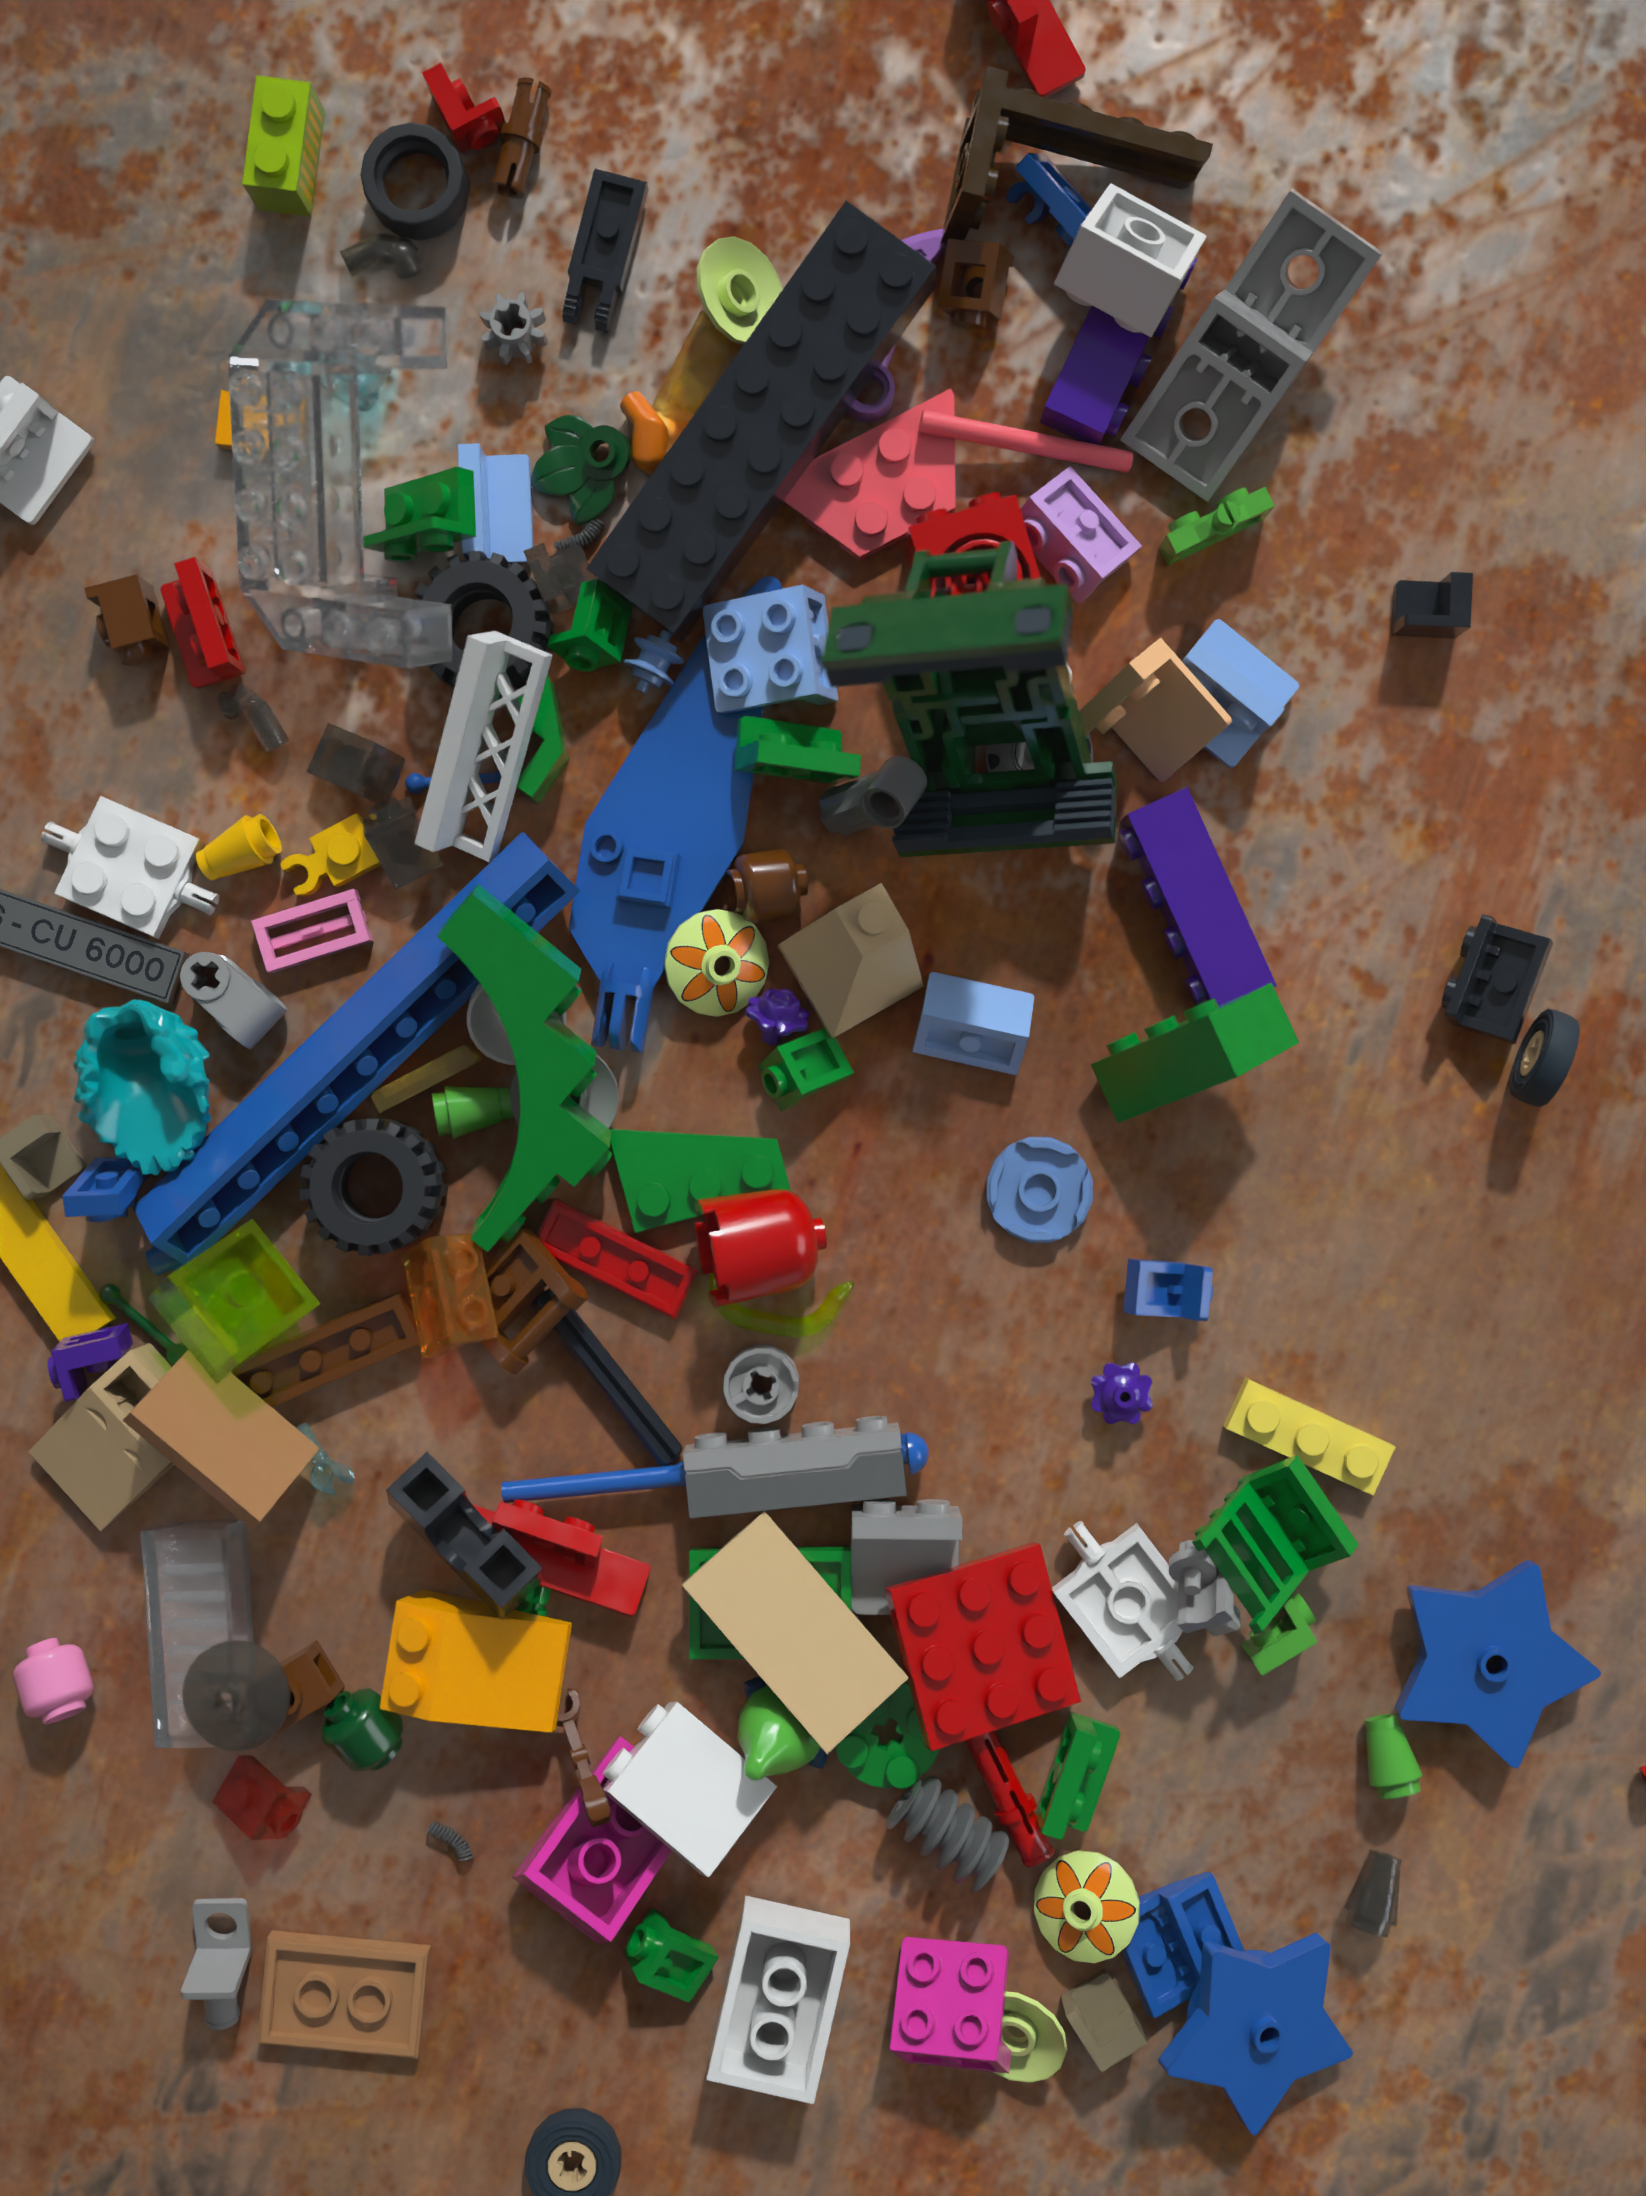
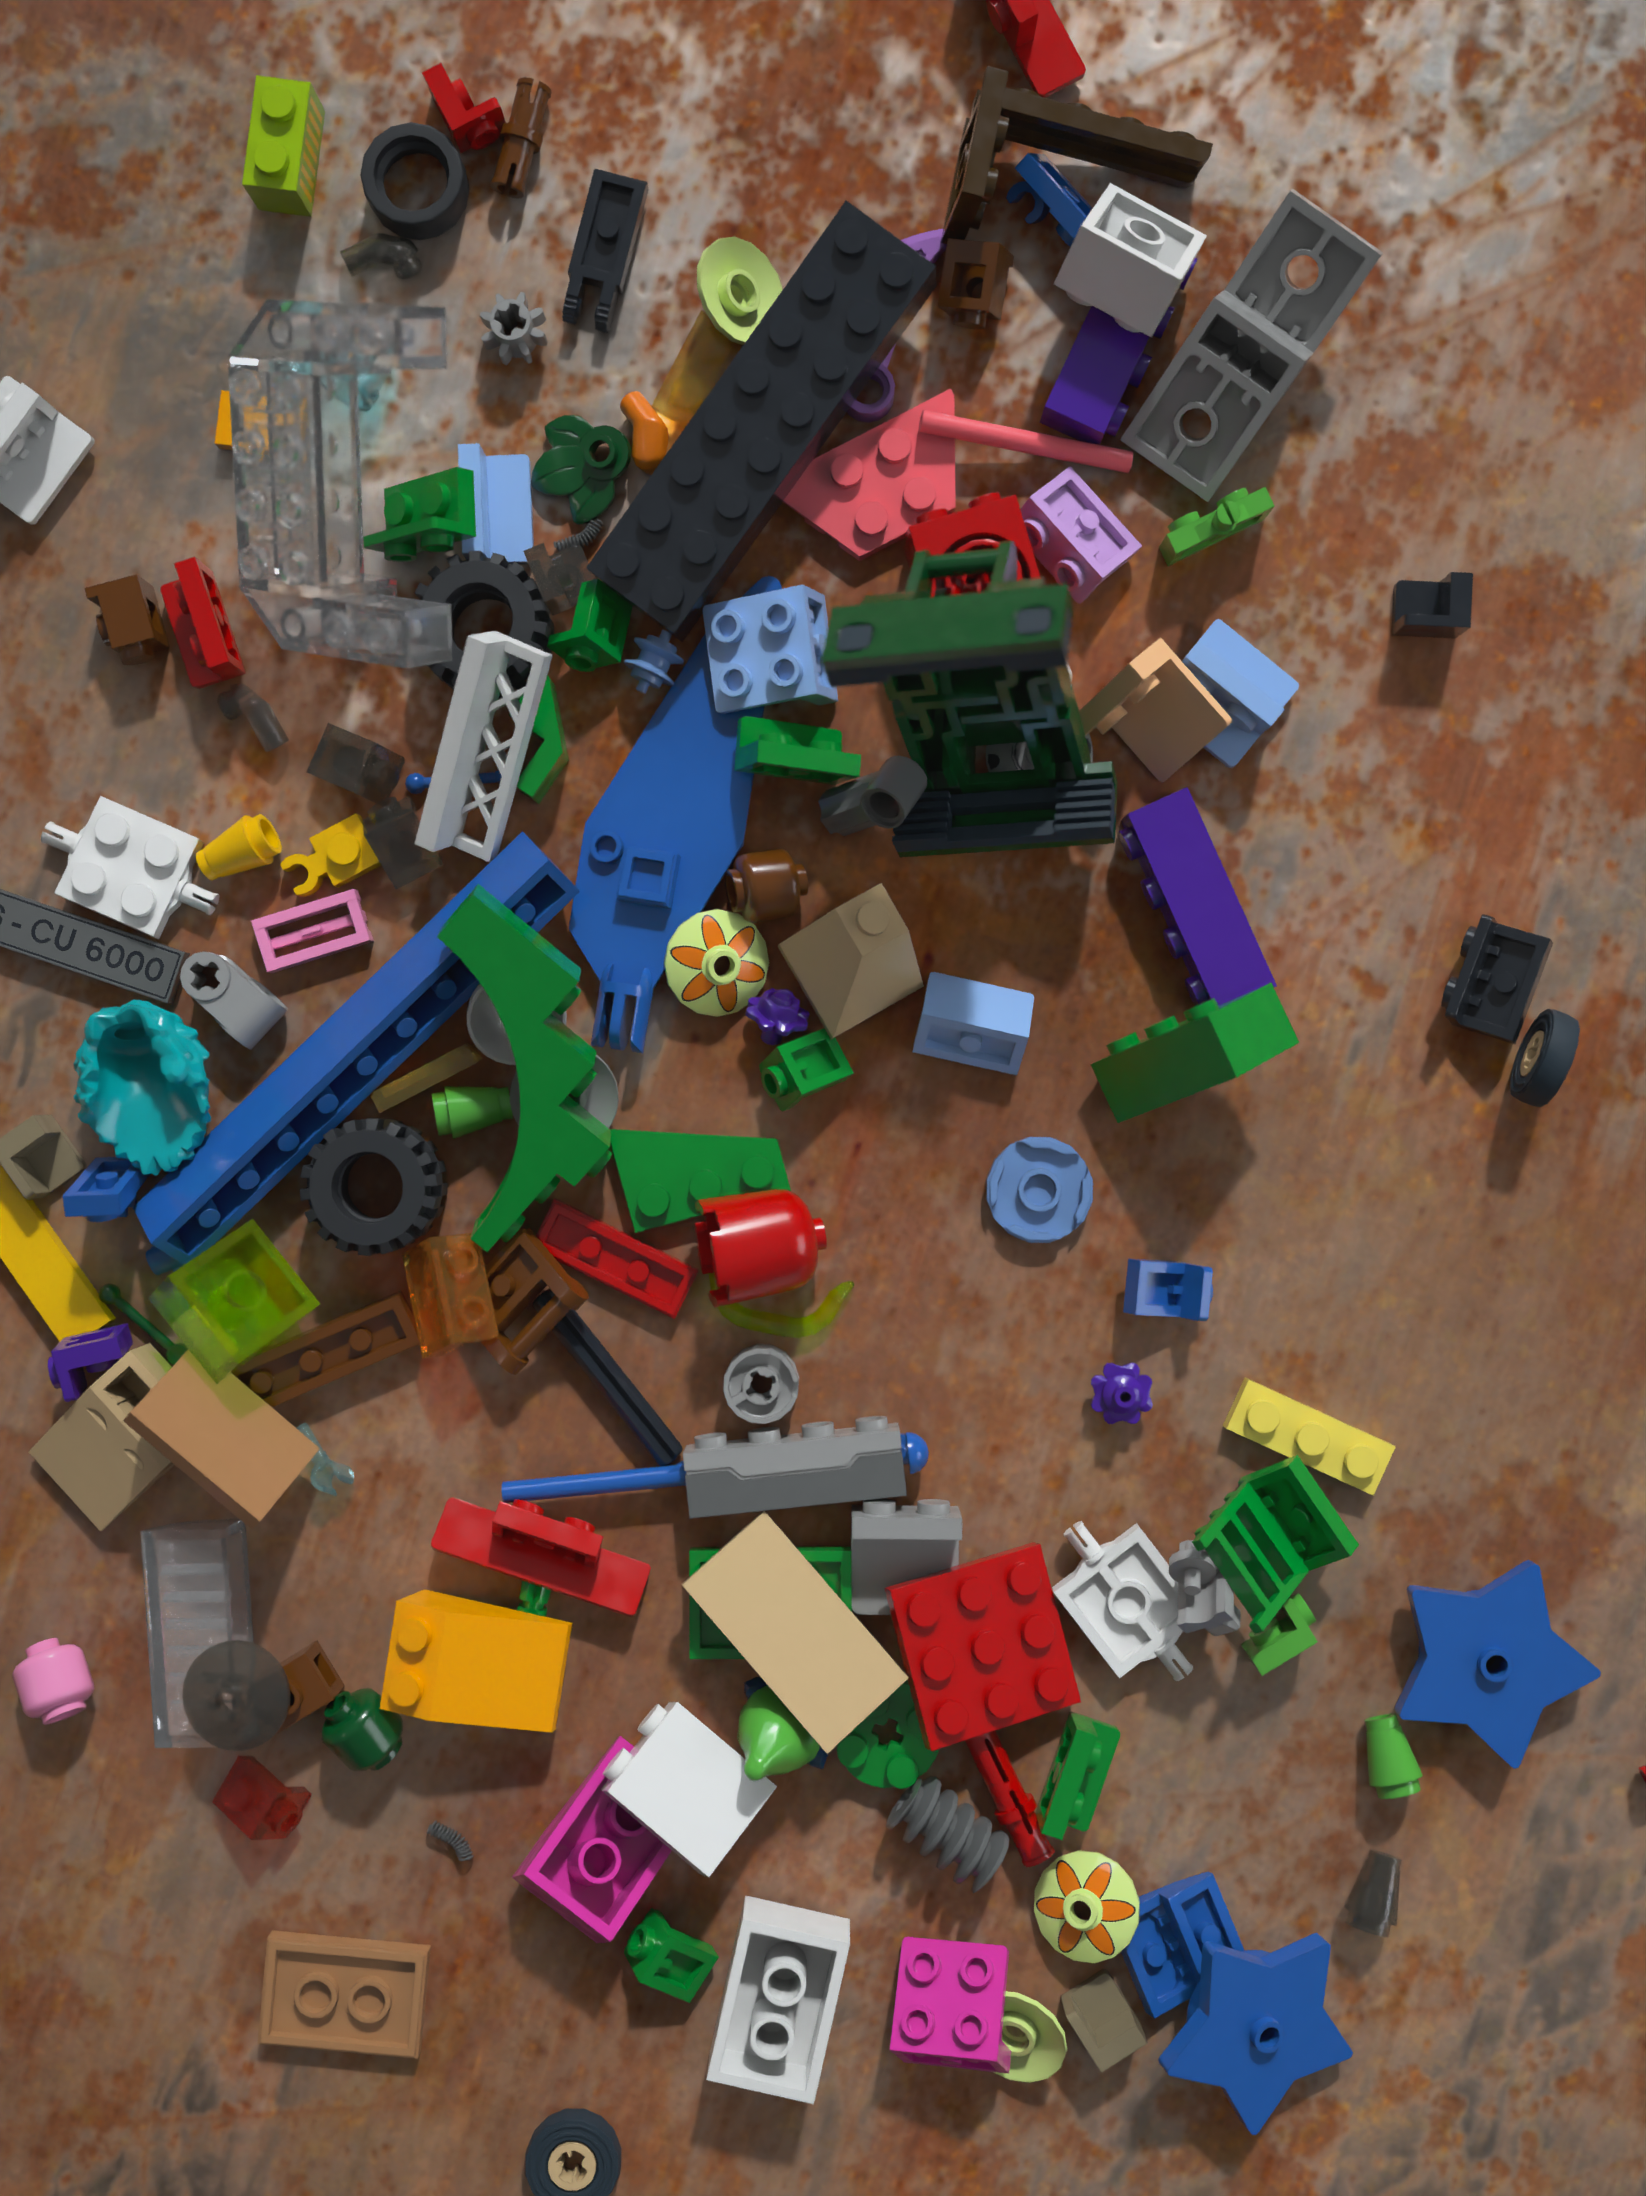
(218, 1961): light grey bracket -> none
(462, 1537): black arch -> none
(592, 1795): reddish brown piece -> none

